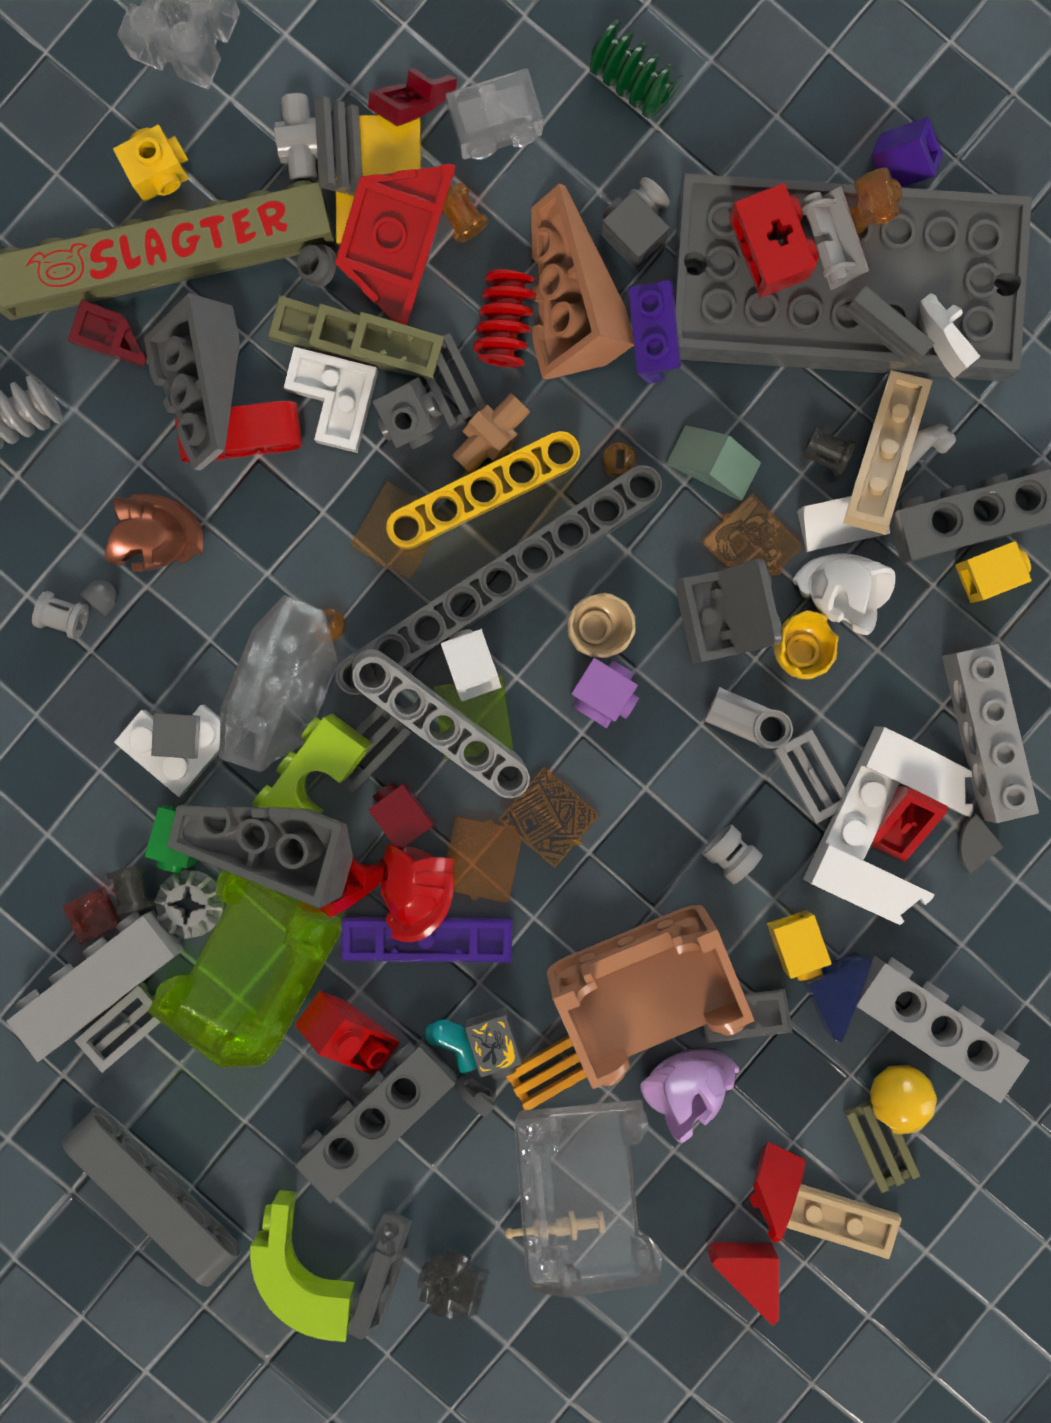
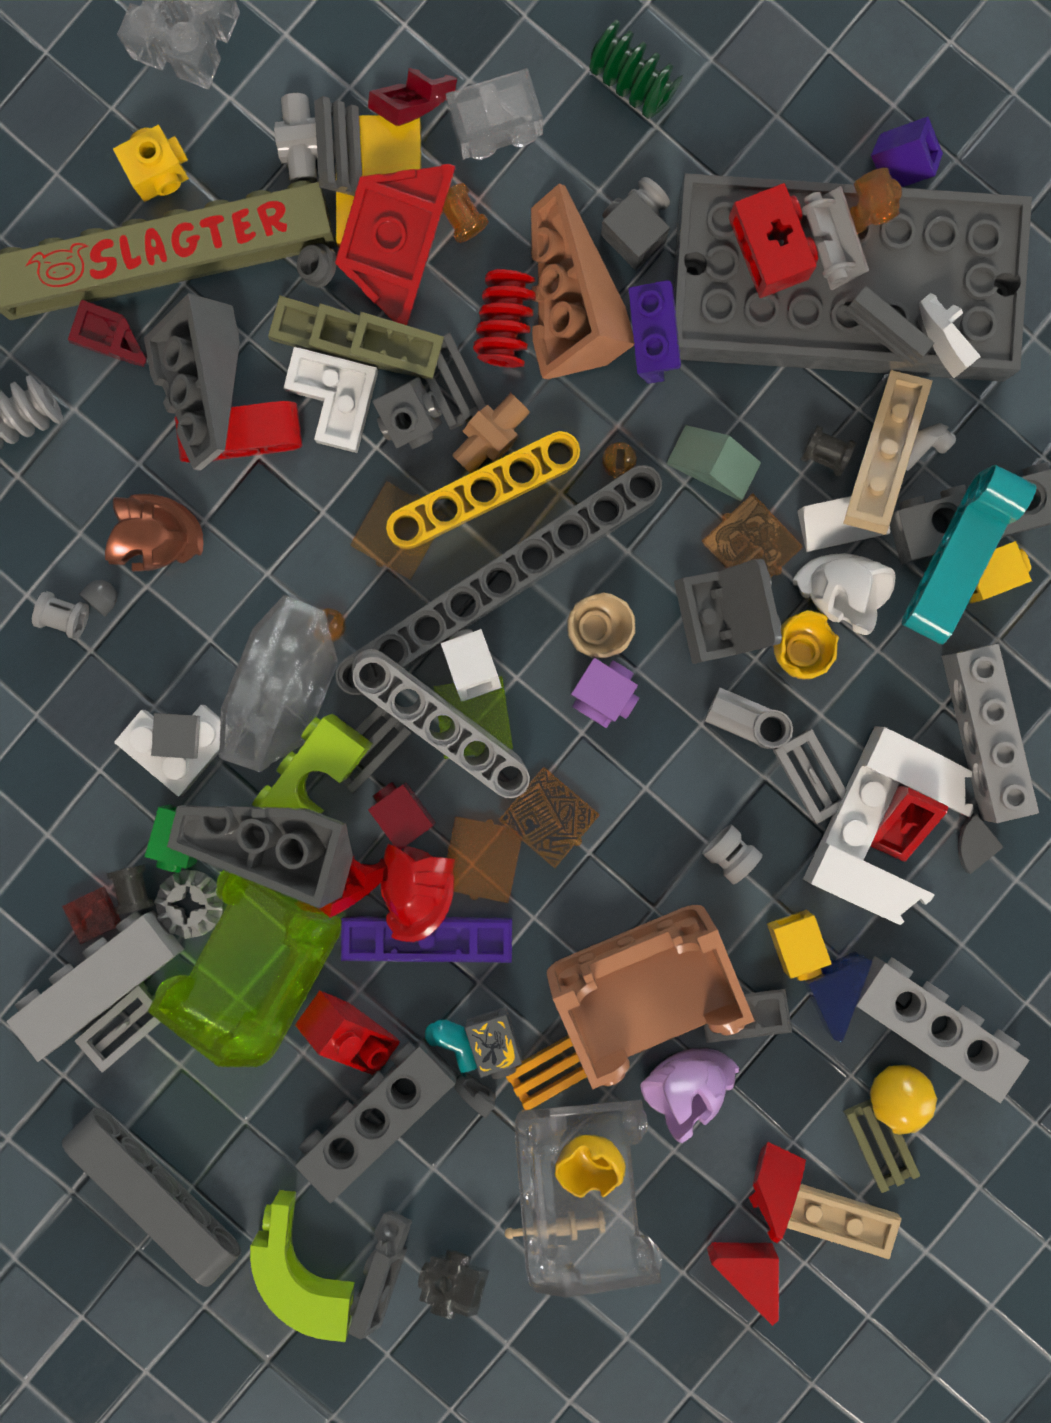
(589, 1165): none -> yellow hair
(965, 550): none -> teal beam

